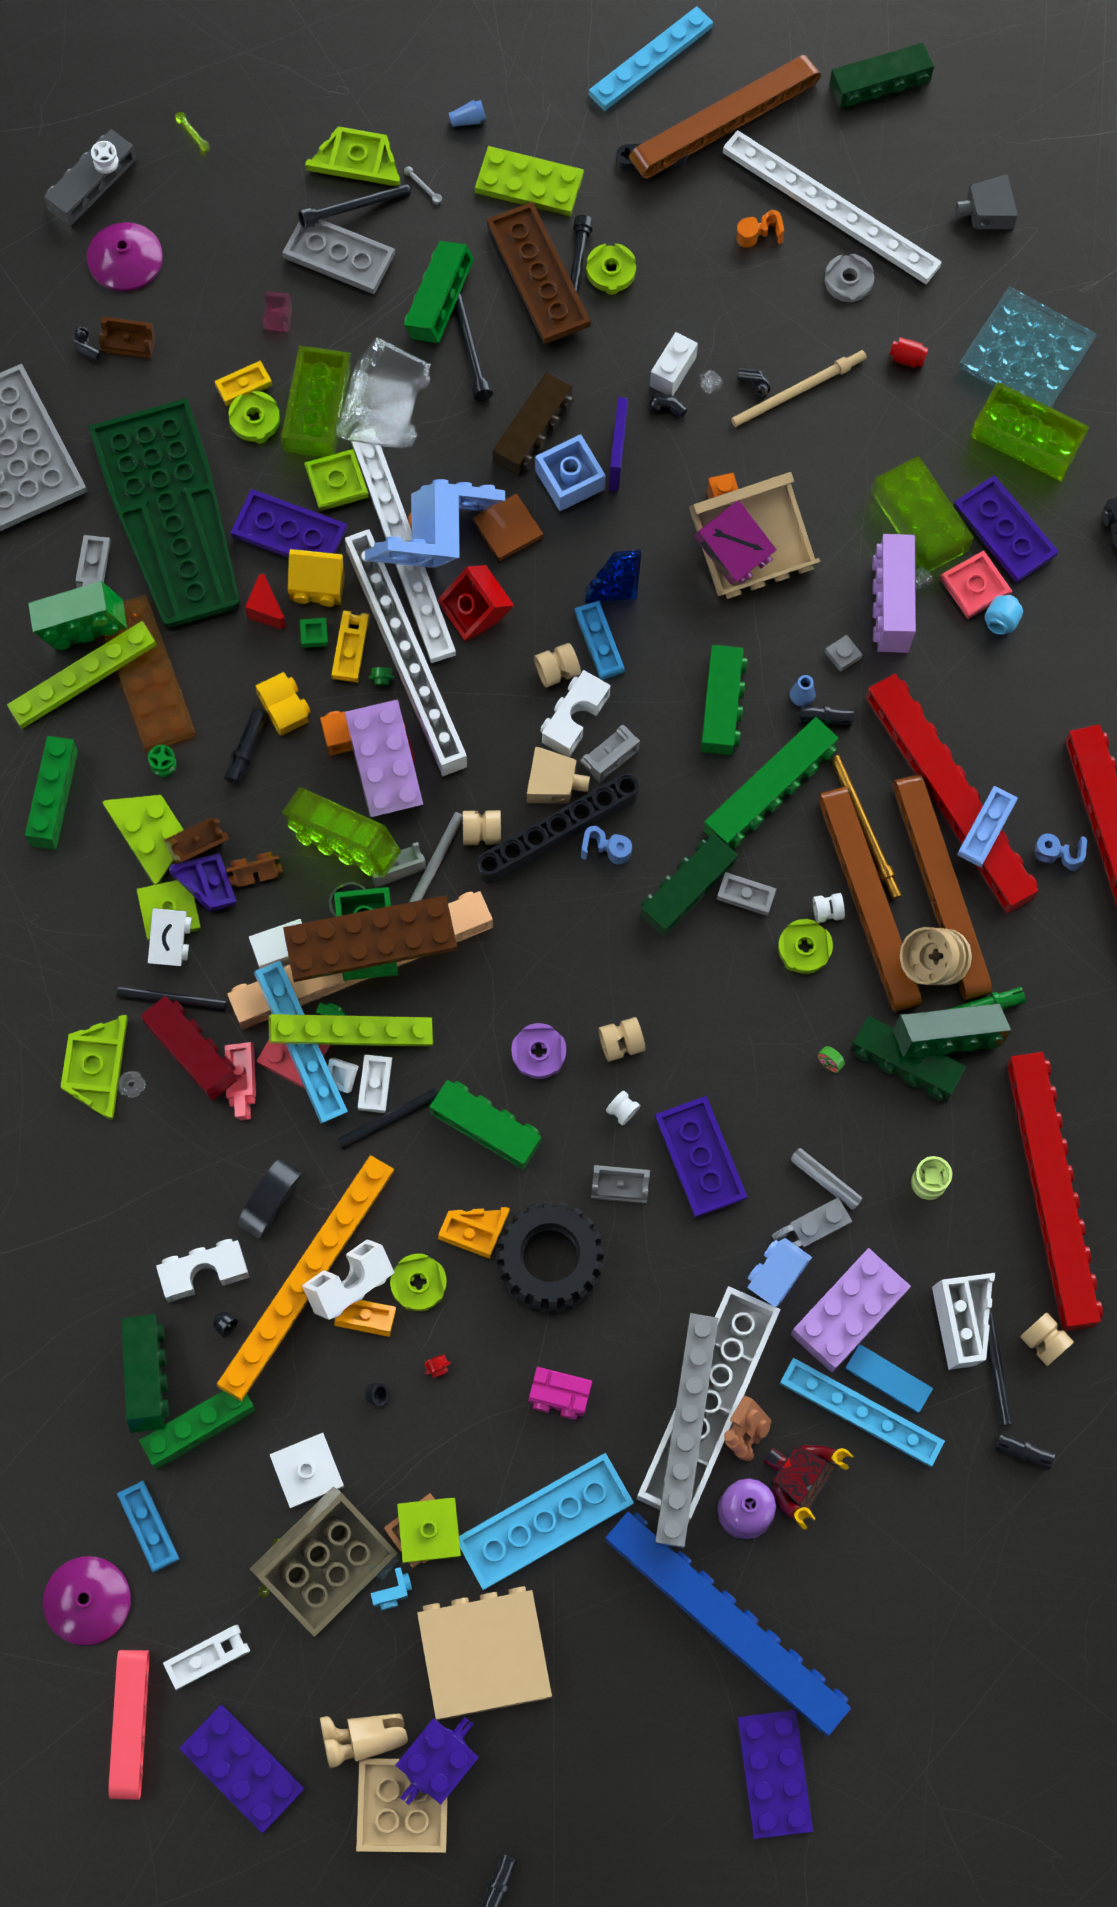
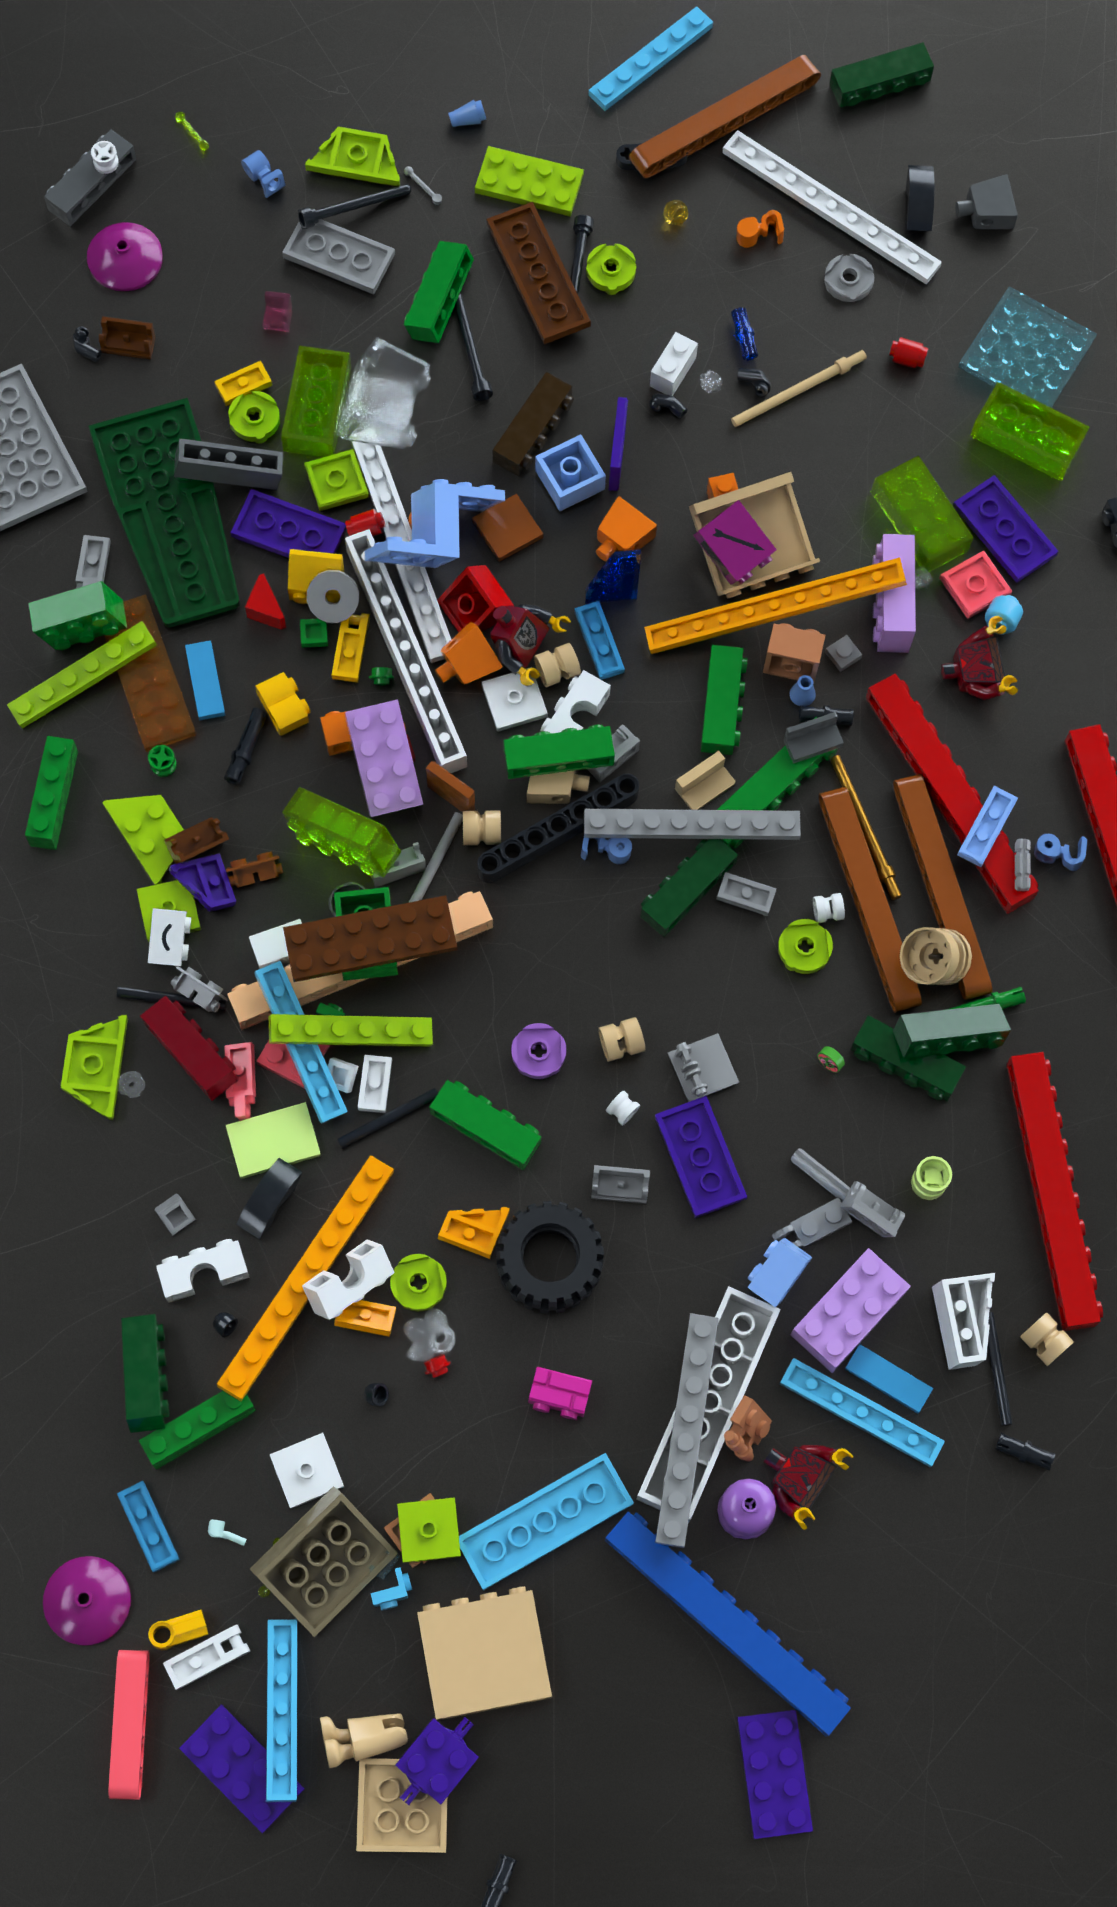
(174, 1214): none -> light grey slope
(181, 1629): none -> yellow piece
(189, 982): none -> light grey hinge
(205, 680): none -> dark azure tile
(216, 1530): none -> light aqua hand
(228, 464): none -> dark grey brick
(258, 167): none -> medium blue leg
(271, 1136): none -> yellowish green tile
(281, 1711): none -> medium azure plate
(322, 607): none -> light grey tile
(364, 521): none -> red brick
(425, 1334): none -> clear plate
(450, 787): none -> dark orange tile
(468, 656): none -> orange torso
(513, 702): none -> white plate
(520, 634): none -> torso
(558, 751): none -> green brick
(624, 530): none -> orange torso
(675, 212): none -> clear yellow plate
(692, 824): none -> light grey plate
(703, 1067): none -> light grey hinge
(704, 782): none -> tan panel
(744, 333): none -> clear blue pin
(775, 605): none -> light orange plate
(793, 652): none -> nougat brick
(813, 738): none -> dark grey panel
(872, 1210): none -> light grey hinge
(920, 195): none -> black brick
(980, 664): none -> torso
(1022, 865): none -> light grey axle

